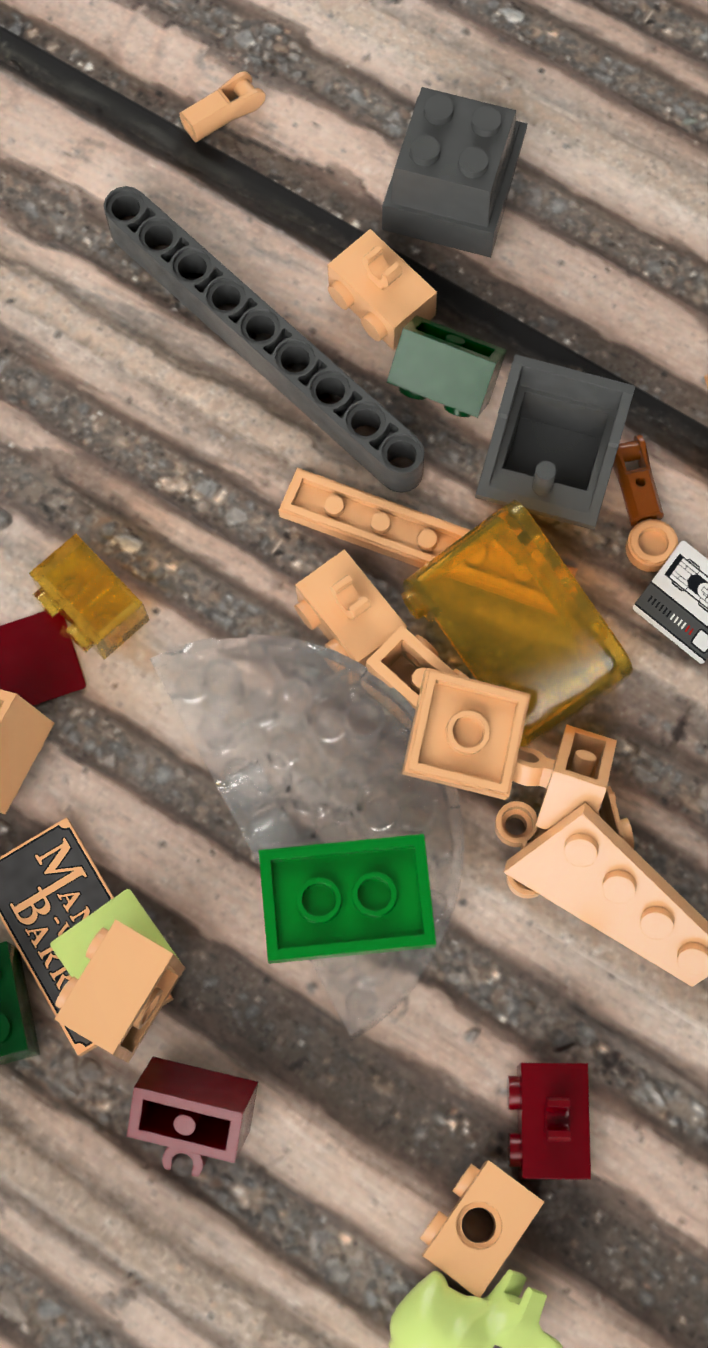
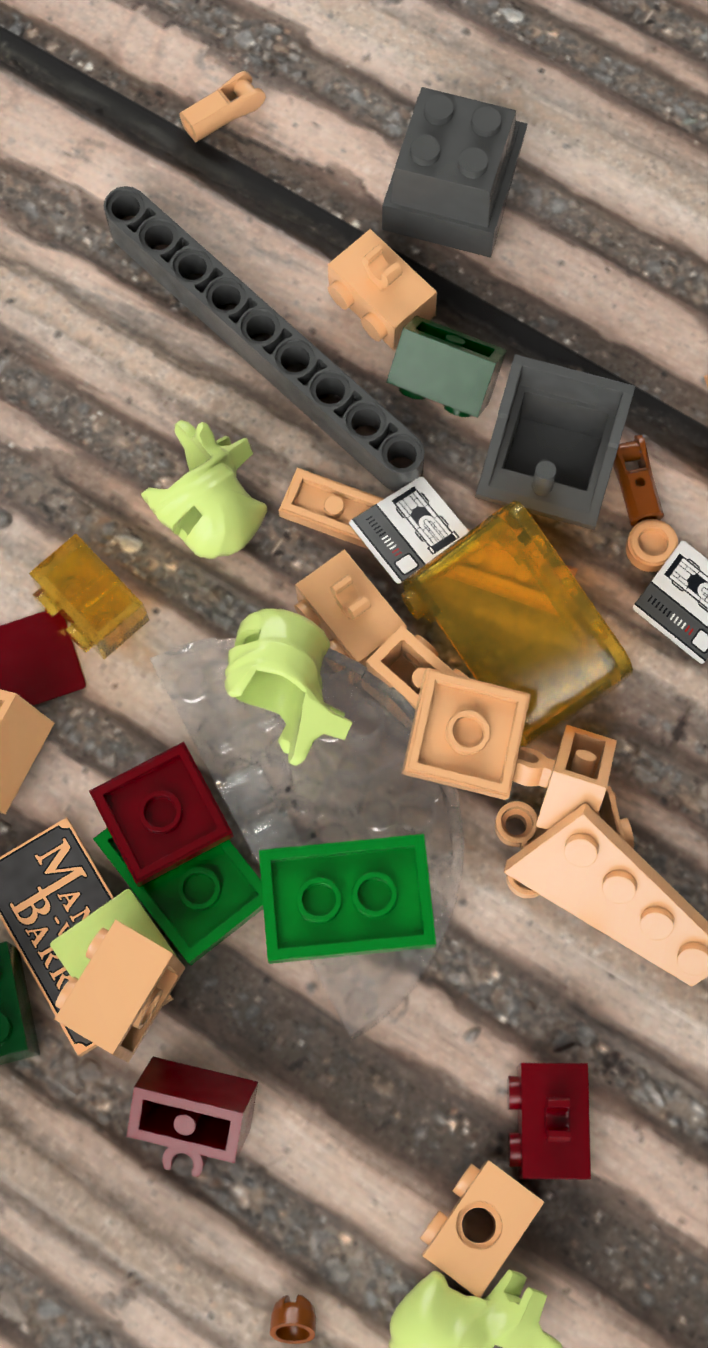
(161, 814): none -> dark red plate
(197, 900): none -> green plate
(208, 502): none -> yellowish green piece
(279, 670): none -> yellowish green piece
(293, 1320): none -> dark orange hinge
(408, 528): none -> sticker

